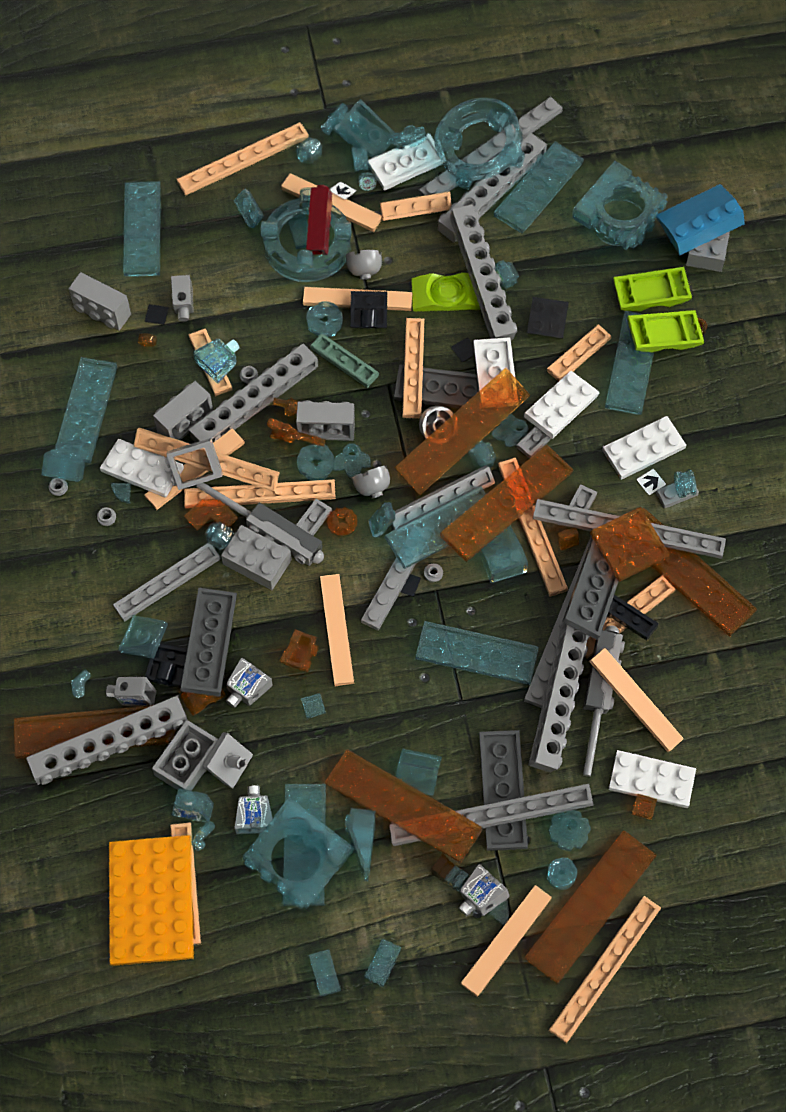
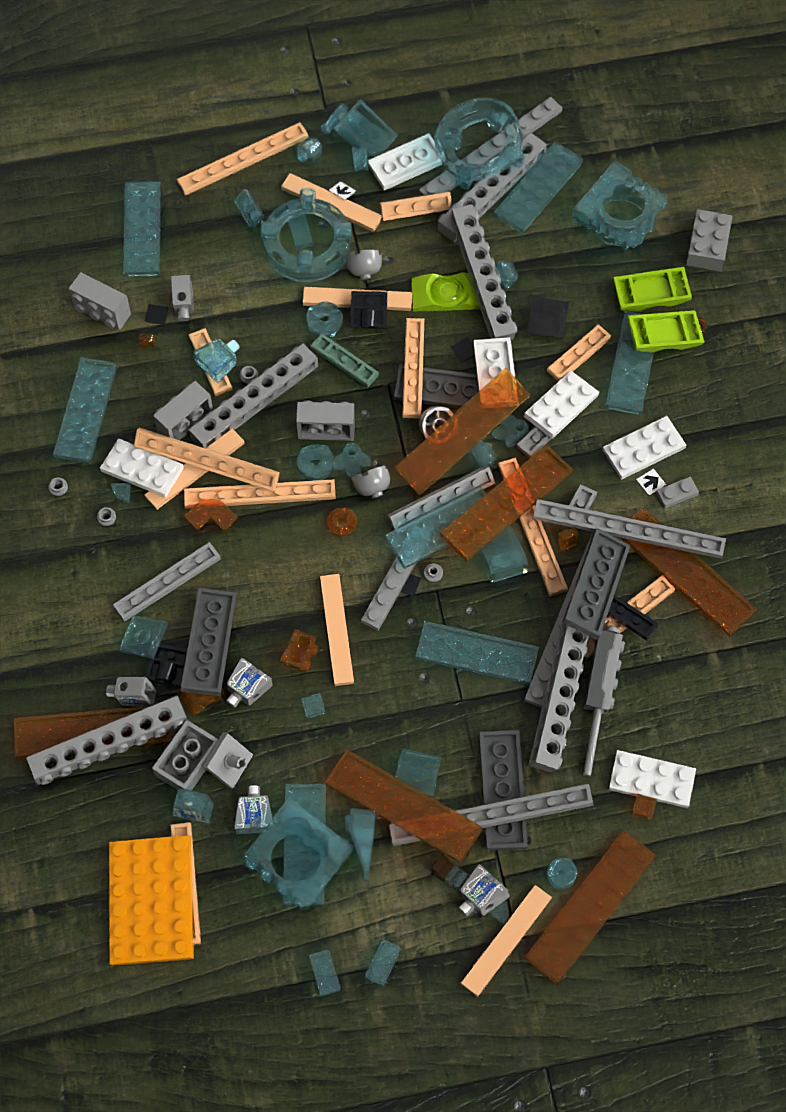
(63, 465): clear light blue brick -> none
(78, 683): clear light blue arm -> none
(204, 831): clear light blue arm -> none
(212, 457): light grey window -> none
(219, 535): clear light blue head -> none
(256, 557): light grey brick -> none
(275, 528): piece -> none
(286, 432): clear orange piece -> none
(290, 405): clear orange plate -> none
(314, 517): light grey plate -> none
(319, 220): dark red brick -> none
(367, 181): clear light blue tile -> none
(382, 519): clear light blue plate -> none
(411, 136): clear light blue plate -> none
(569, 838): clear light blue plant -> none
(604, 969): light nougat tile -> none
(629, 544): clear orange plate -> none
(636, 700): light nougat tile -> none
(685, 483): clear light blue wheel -> none
(701, 219): dark azure slope -> none

